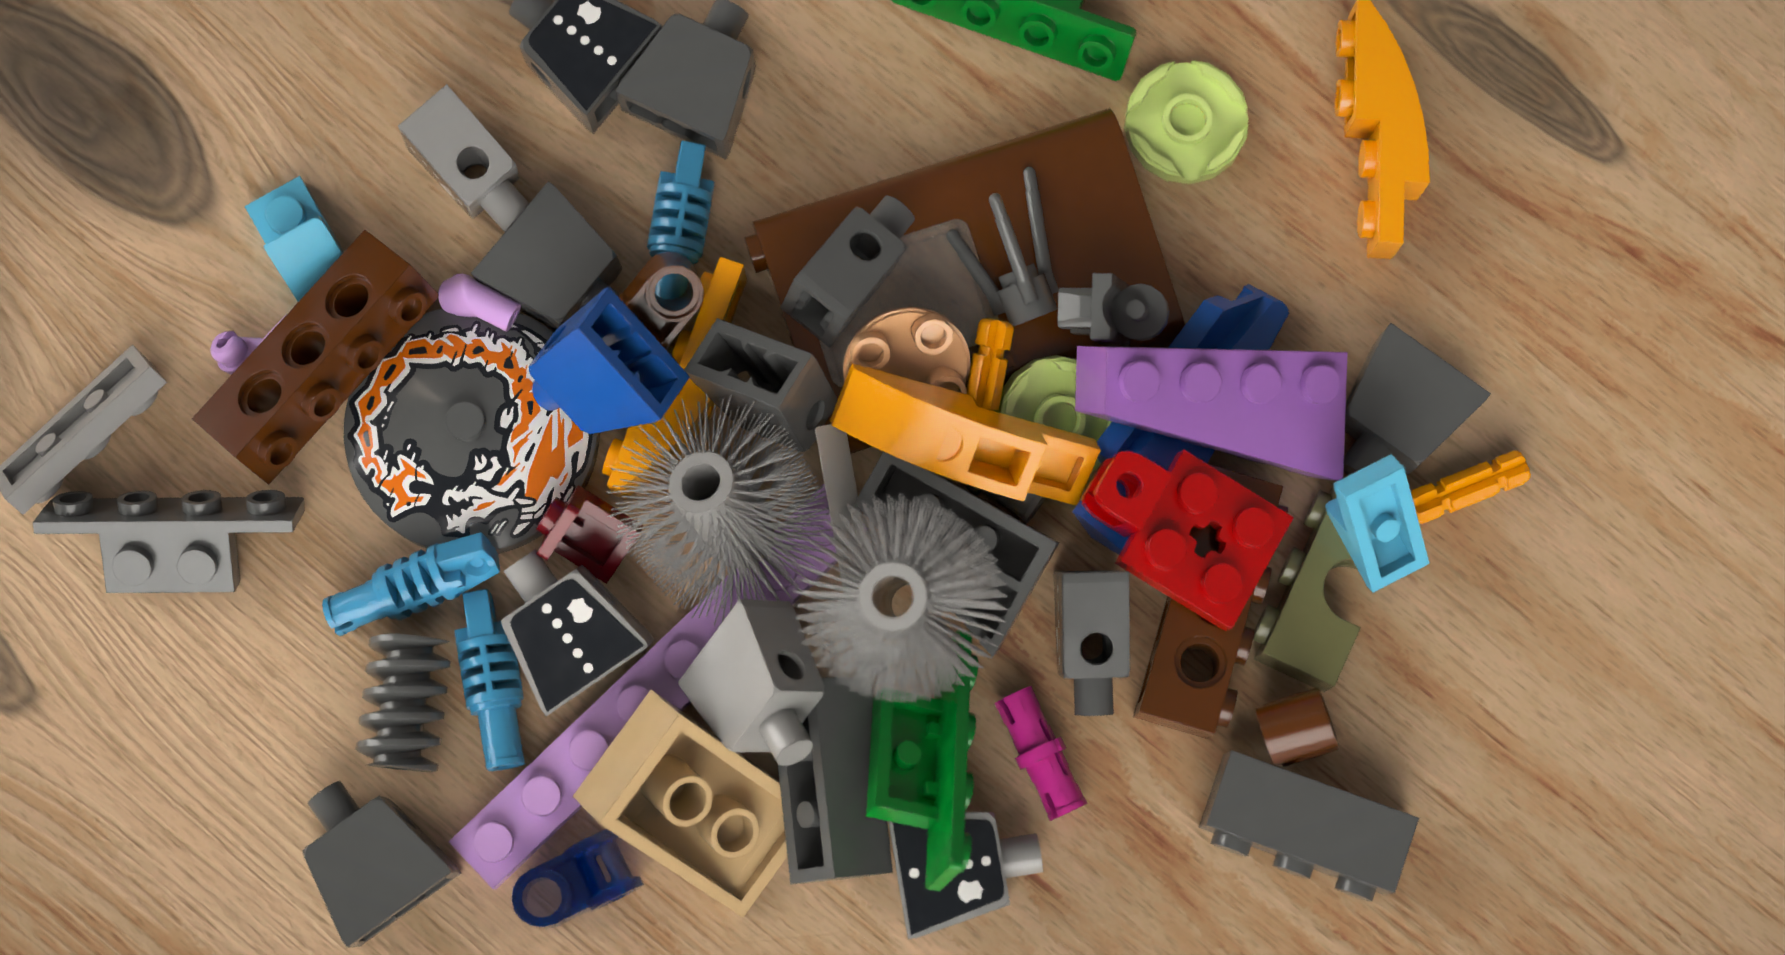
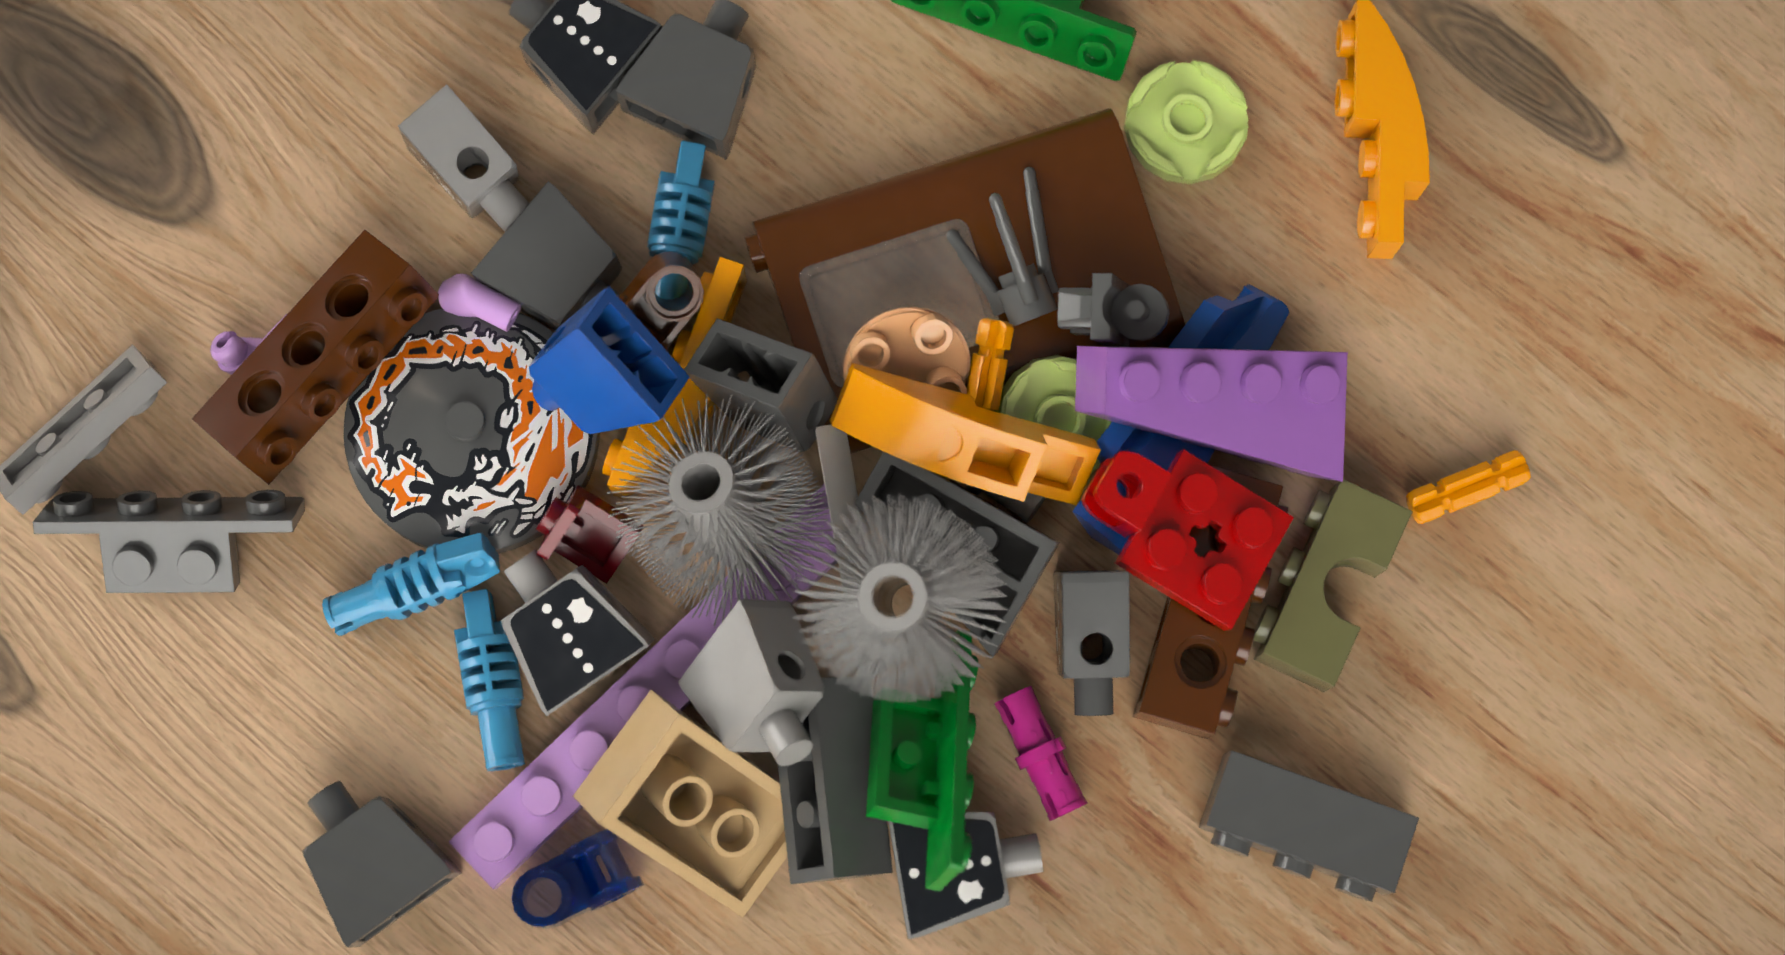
(295, 235): medium azure slope -> none
(402, 702): dark grey piece -> none
(838, 283): dark grey torso -> none
(1297, 728): reddish brown piece -> none
(1379, 523): medium azure slope -> none
(1405, 403): dark grey torso -> none

